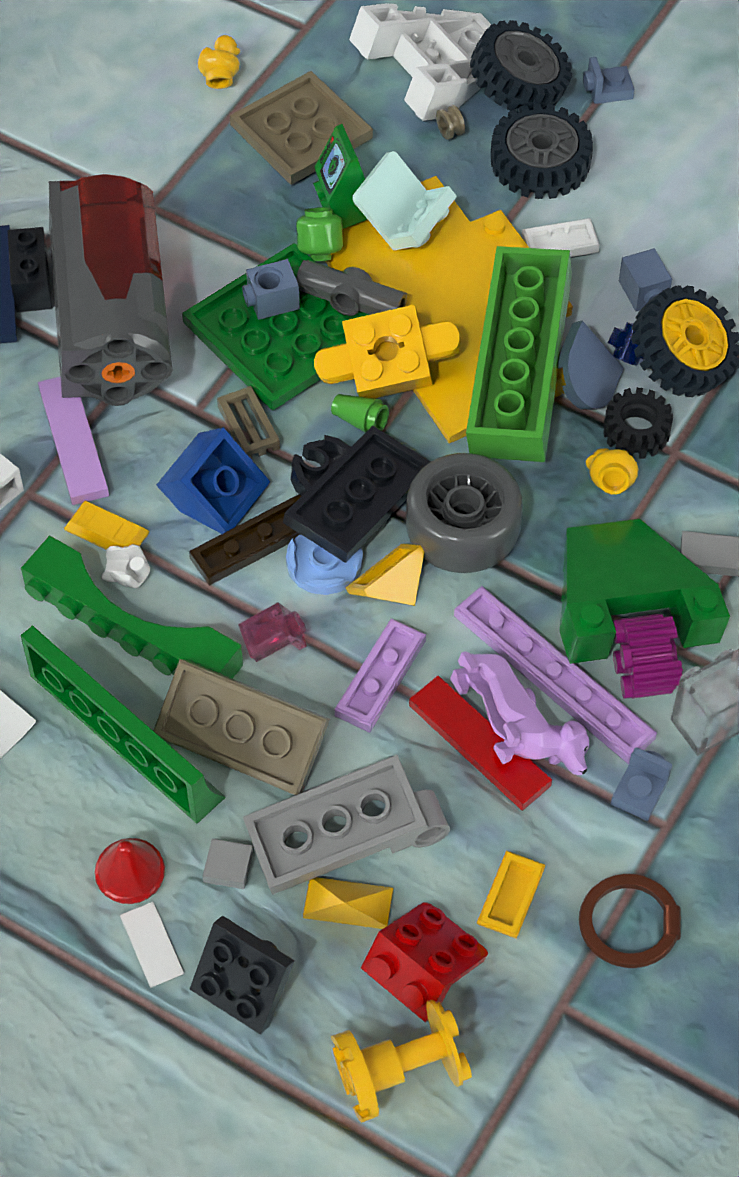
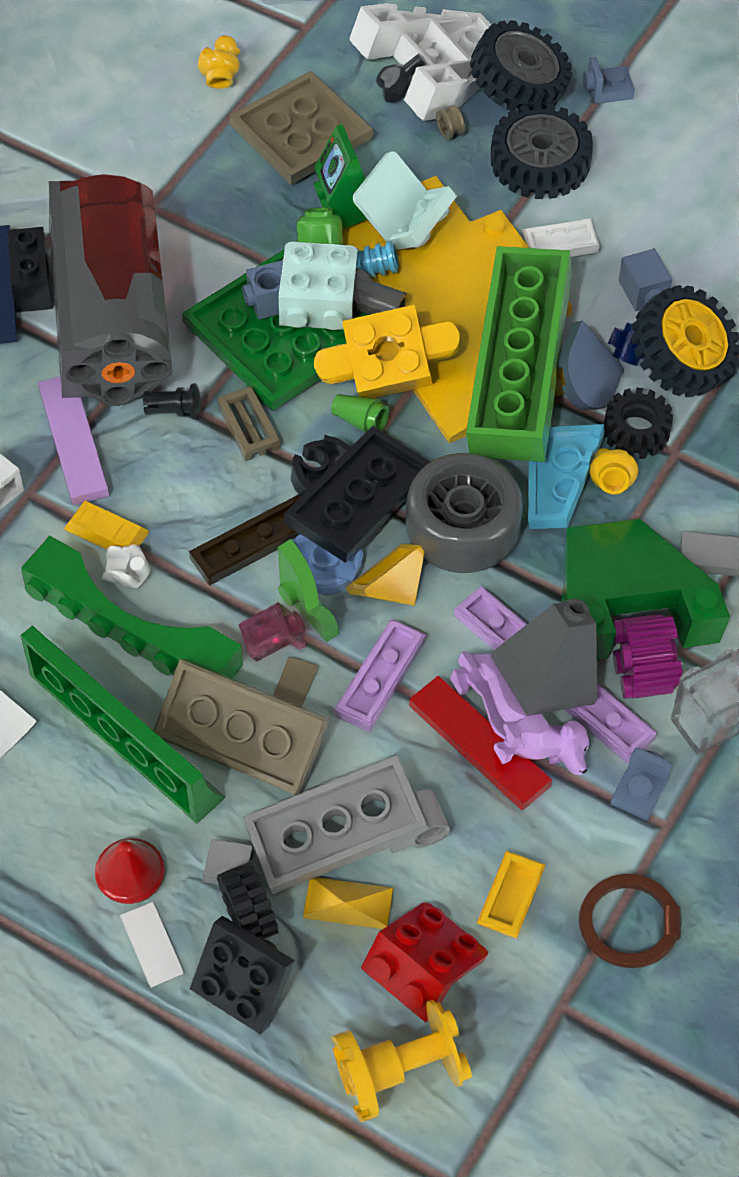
(174, 402): none -> black pin
(214, 481): blue slope -> none
(247, 901): none -> black tyre
(295, 681): none -> dark tan sticker
(299, 589): none -> bright green plate
(317, 285): none -> light aqua bracket
(378, 259): none -> medium azure piece
(396, 77): none -> black rock
(552, 660): none -> dark grey slope
(558, 481): none -> medium azure wing

